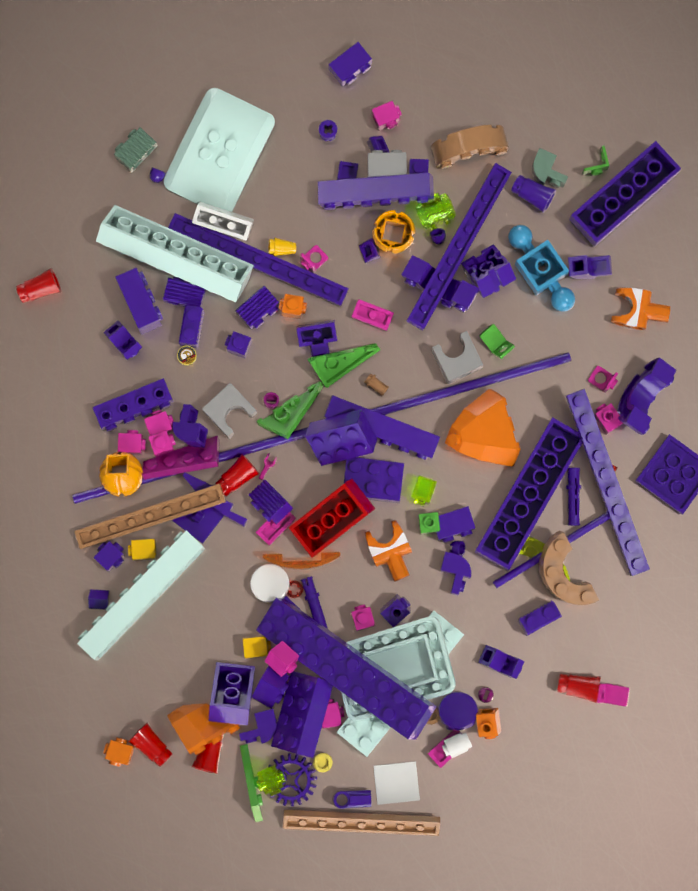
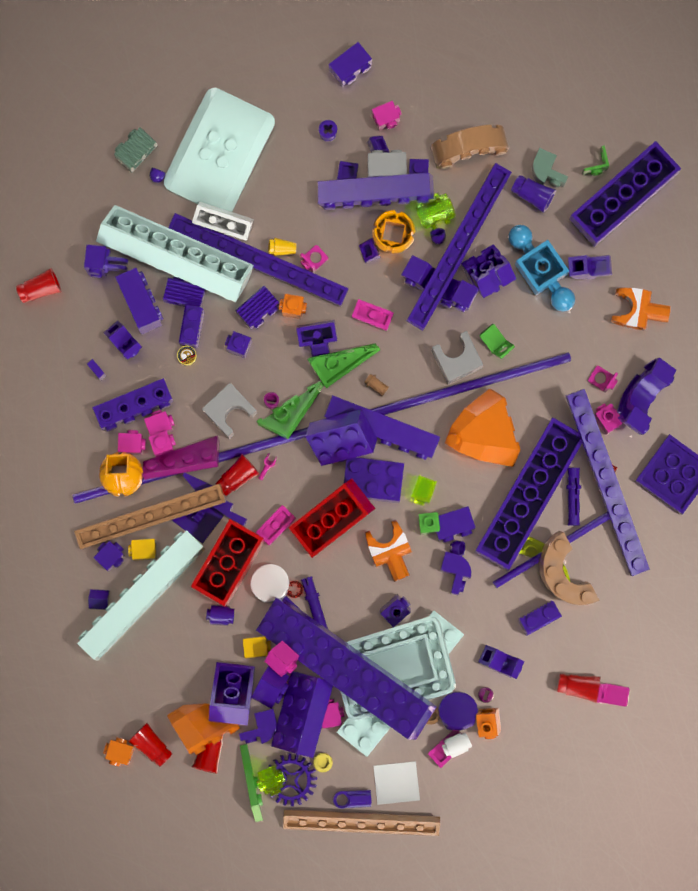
(96, 369): none -> dark purple tile
(98, 261): none -> dark purple brick
(188, 430): dark purple brick -> none
(220, 615): none -> dark purple brick
(228, 563): none -> red brick
(270, 502): dark purple brick -> none
(277, 559): clear orange slope -> none
(362, 617): dark pink brick -> none

